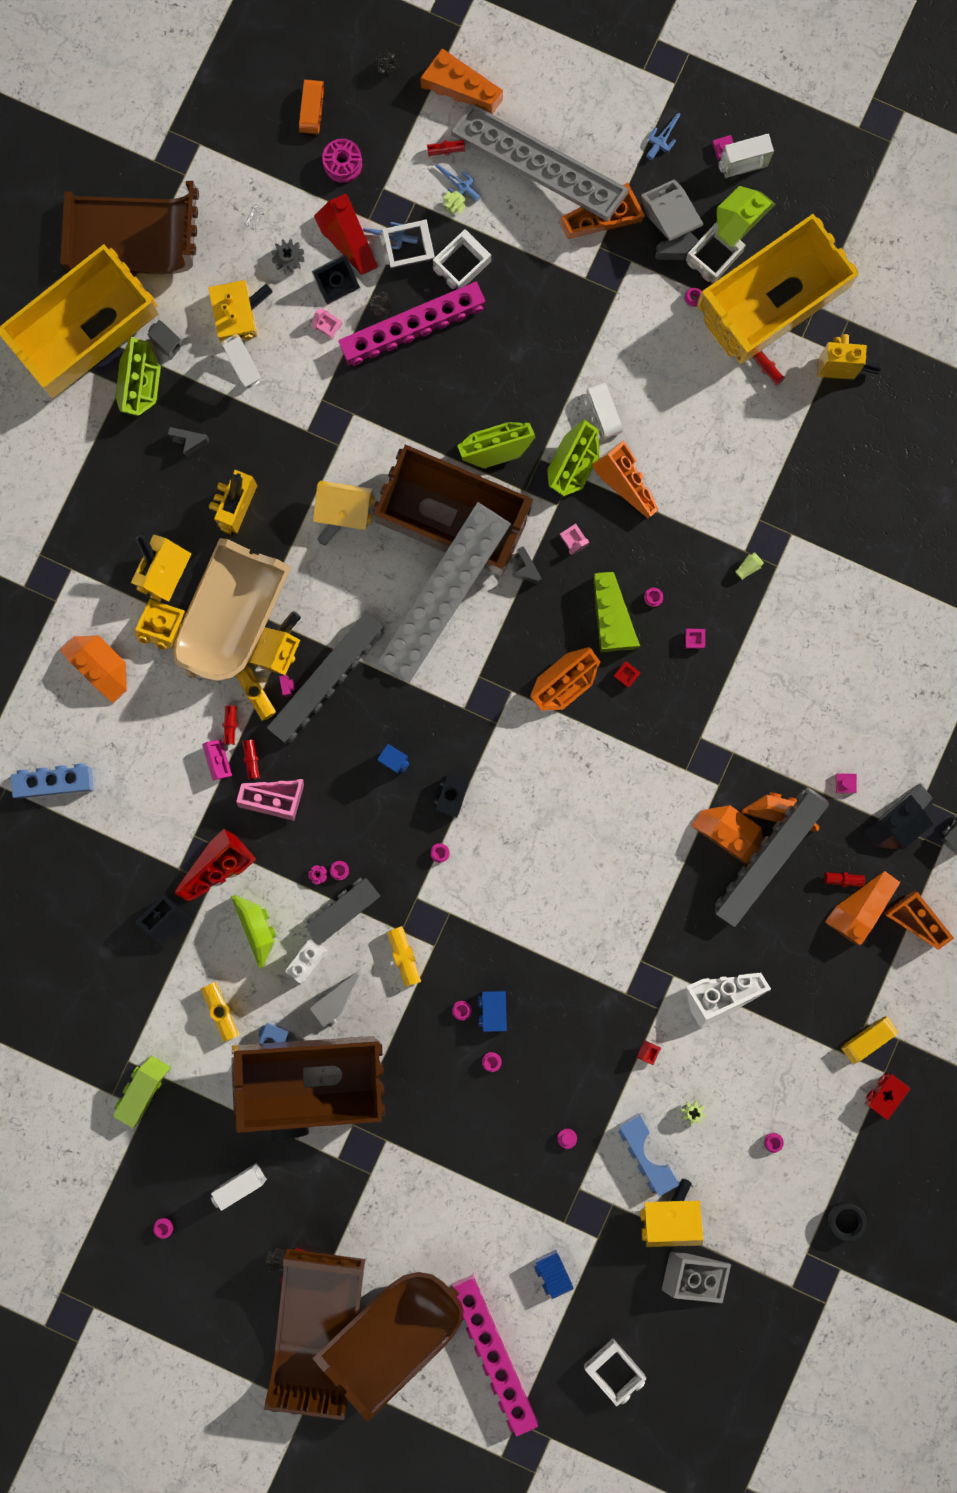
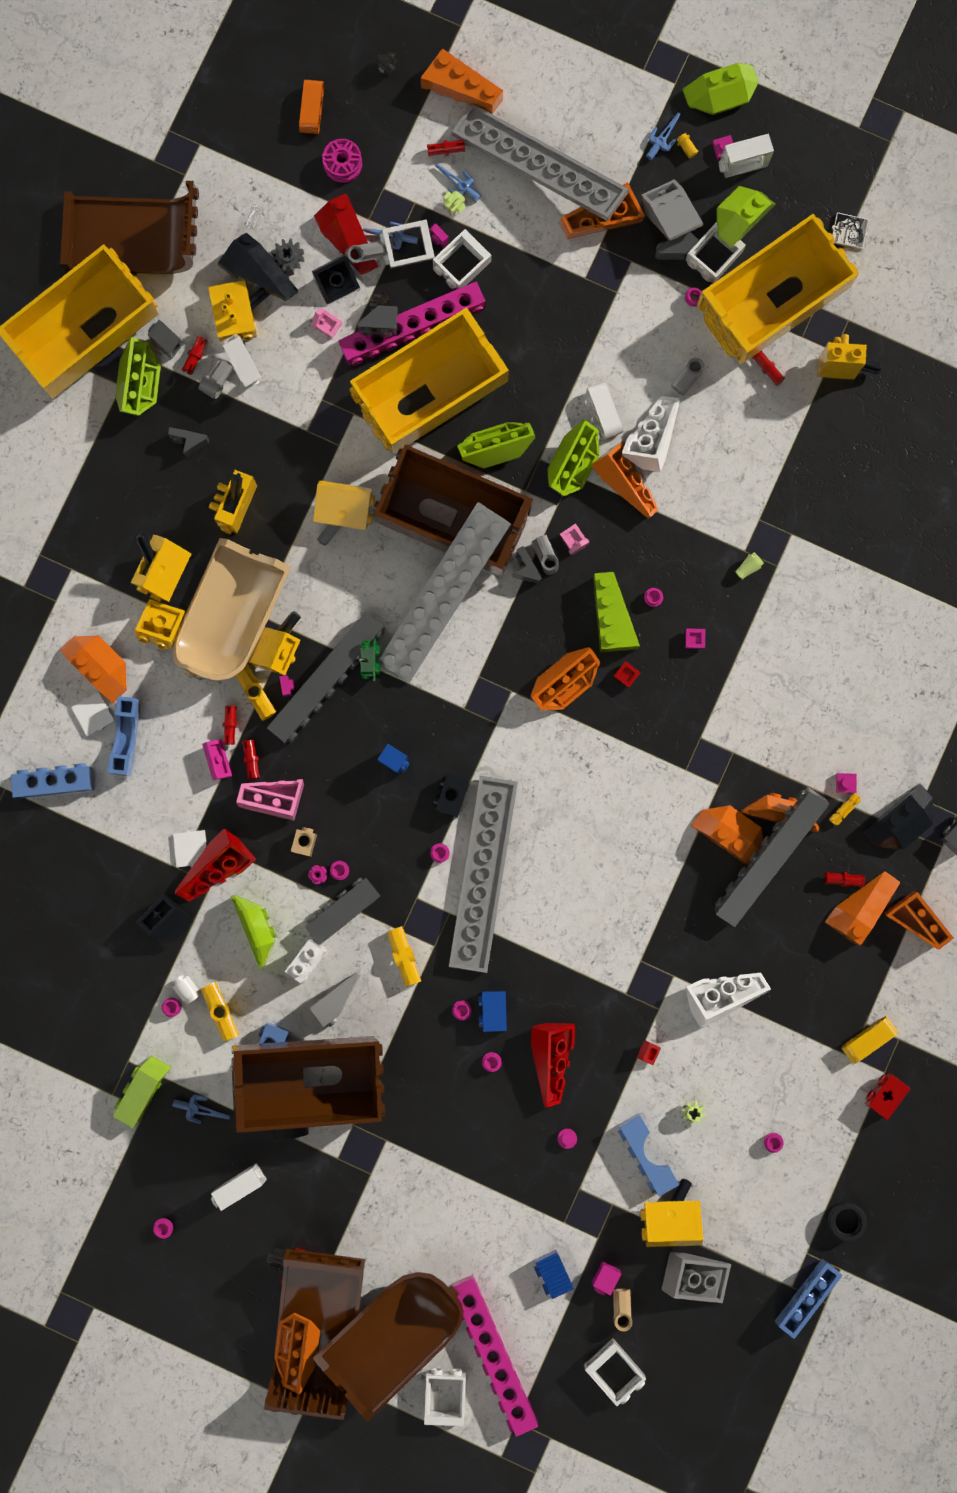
(93, 714): none -> white piece
(126, 731): none -> medium blue arch
(171, 1007): none -> dark pink plate
(186, 989): none -> white brick
(189, 847): none -> white piece
(193, 1108): none -> medium blue piece
(194, 355): none -> red pin
(213, 383): none -> light grey piece
(252, 262): none -> black wedge
(295, 1351): none -> orange wedge
(307, 850): none -> tan brick
(366, 252): none -> light grey piece
(370, 652): none -> green hinge
(380, 321): none -> dark grey slope
(438, 236): none -> dark pink plate
(445, 1418): none -> white window
(449, 360): none -> yellow panel
(483, 874): none -> light grey plate
(545, 553): none -> light grey piece
(550, 1051): none -> red wedge
(606, 1278): none -> dark pink brick
(622, 1307): none -> tan piece
(651, 440): none -> white wedge
(686, 144): none -> yellow pin
(687, 377): none -> light grey piece
(722, 89): none -> lime wedge
(808, 1298): none -> medium blue brick
(845, 809): none -> yellow axle
(850, 230): none -> piece

